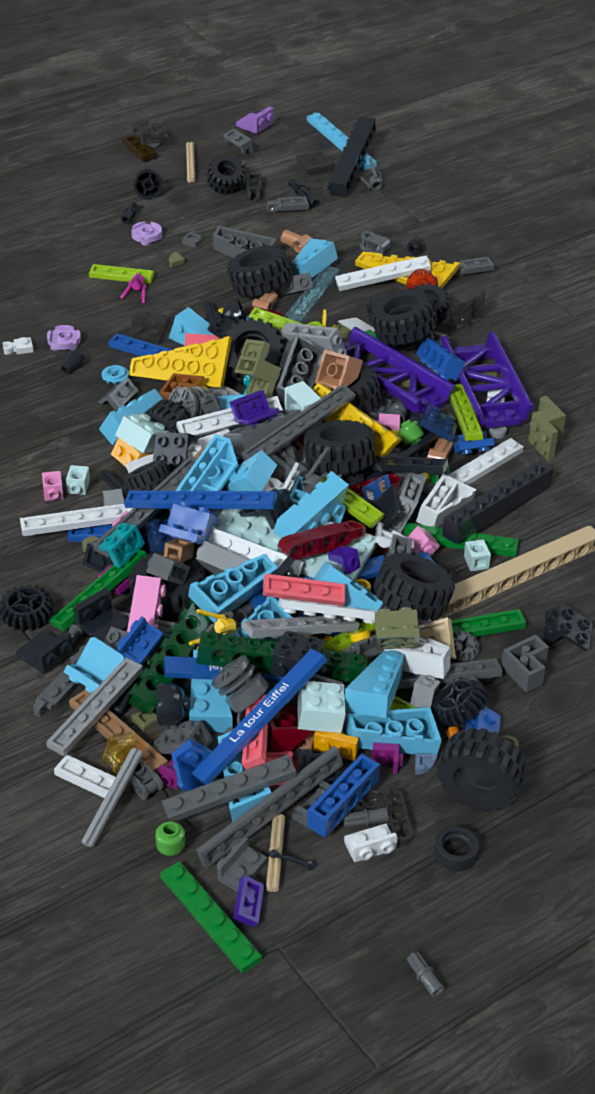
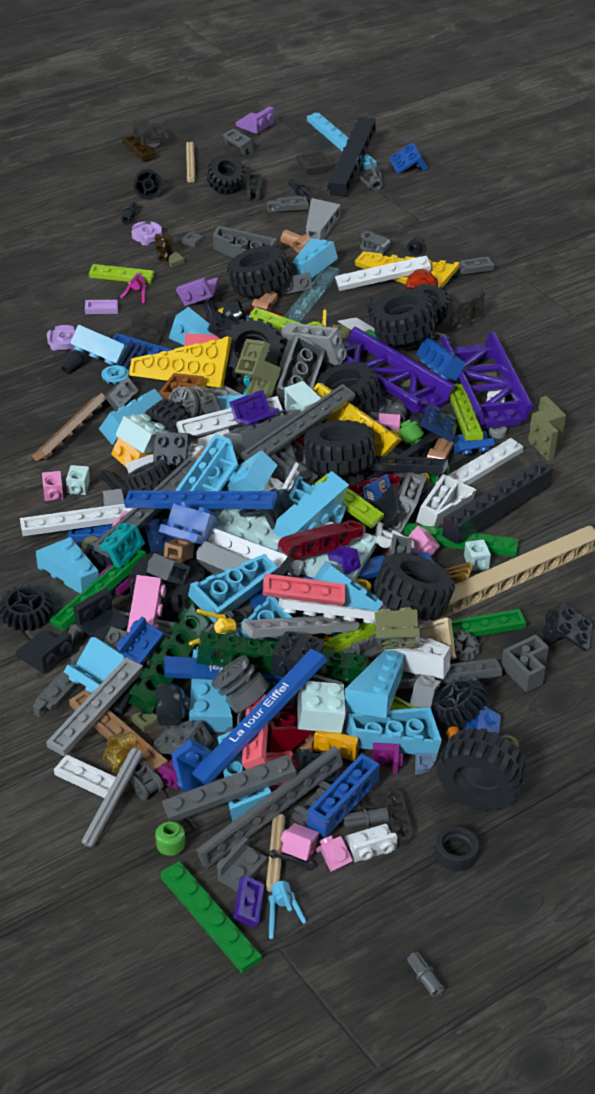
(20, 346): white plate -> none
(66, 431): none -> medium nougat plate
(68, 564): none -> medium azure wedge
(98, 345): none -> medium azure wedge
(101, 307): none -> lavender tile
(130, 353): none -> dark blue tile
(164, 246): none -> dark brown hips
(197, 290): none -> medium lavender bracket
(282, 896): none -> medium azure plant
(299, 841): none -> bright pink brick
(311, 480): dark grey plant -> none
(321, 218): none -> light grey slope
(334, 852): none -> bright pink bracket
(337, 369): nougat slope -> none
(360, 635): yellow tile -> none
(406, 158): none -> blue bracket
(460, 572): none -> pearl gold tile

